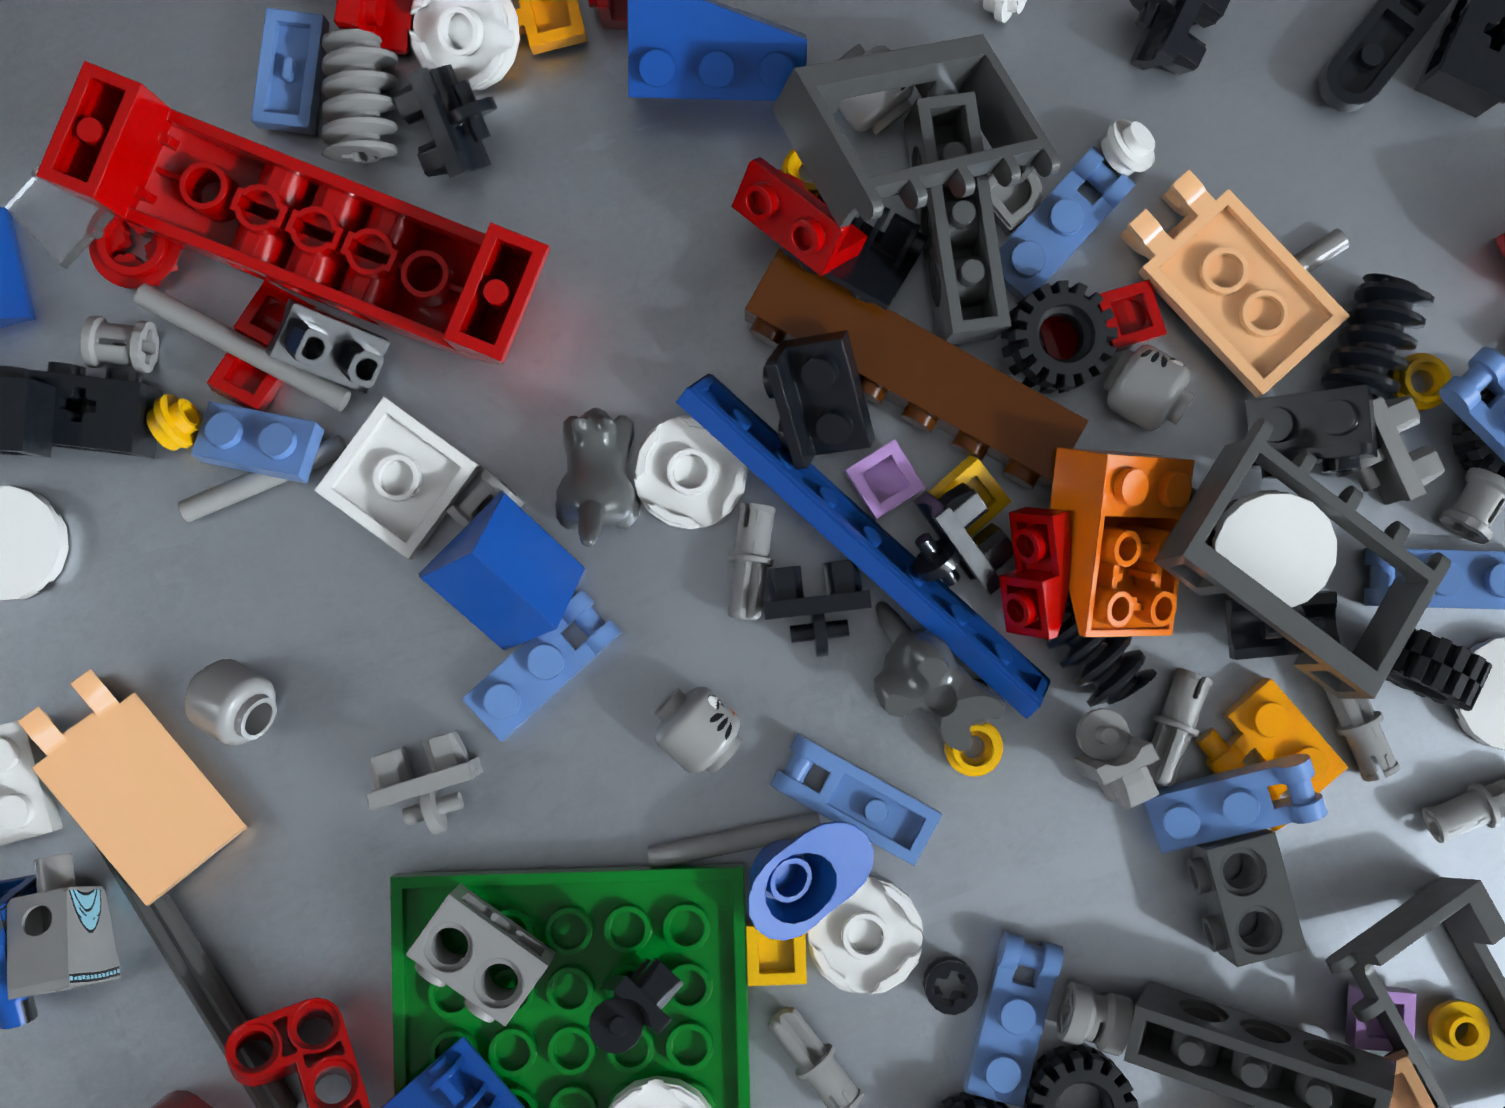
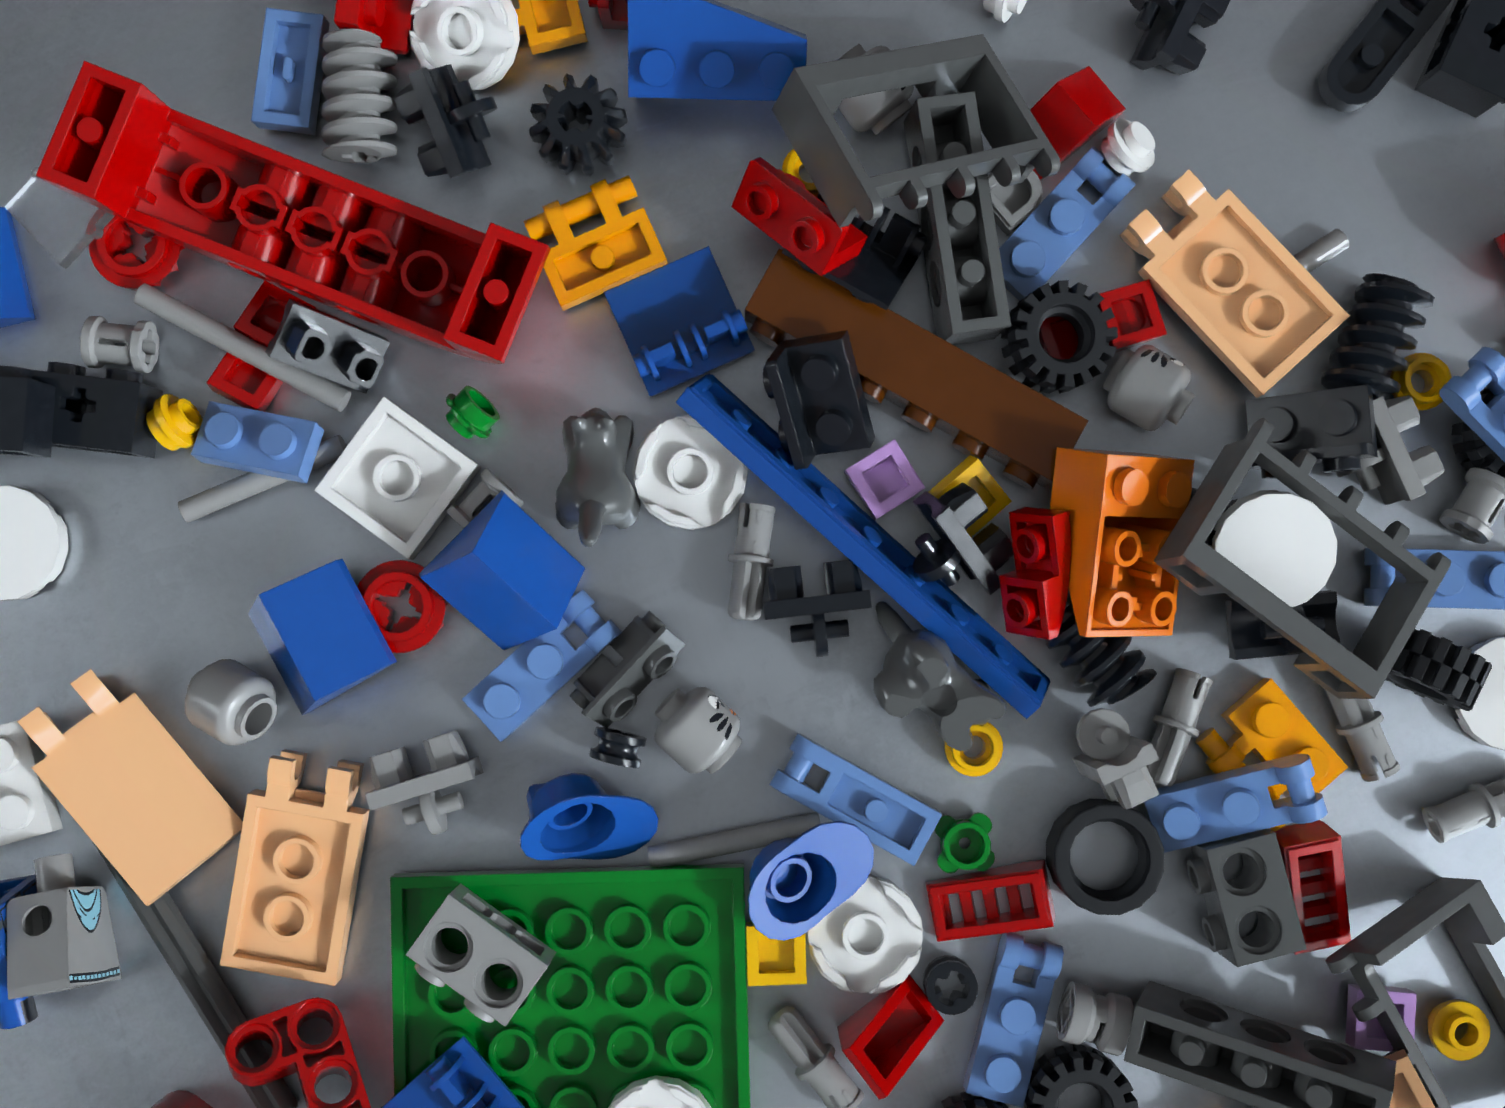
(296, 874): none -> light nougat tile
(320, 635): none -> blue slope
(392, 580): none -> red gear
(471, 413): none -> green plate
(581, 821): none -> blue piece
(585, 106): none -> black gear
(603, 256): none -> light orange plate
(611, 691): none -> dark grey hinge
(617, 747): none -> black bush
(635, 1006): black hips -> none
(679, 321): none -> blue hinge
(889, 1035): none -> red slope
(976, 855): none -> green plate
(1007, 876): none -> red slope
(1075, 112): none -> red slope
(1147, 871): none -> black tyre
(1312, 848): none -> red slope

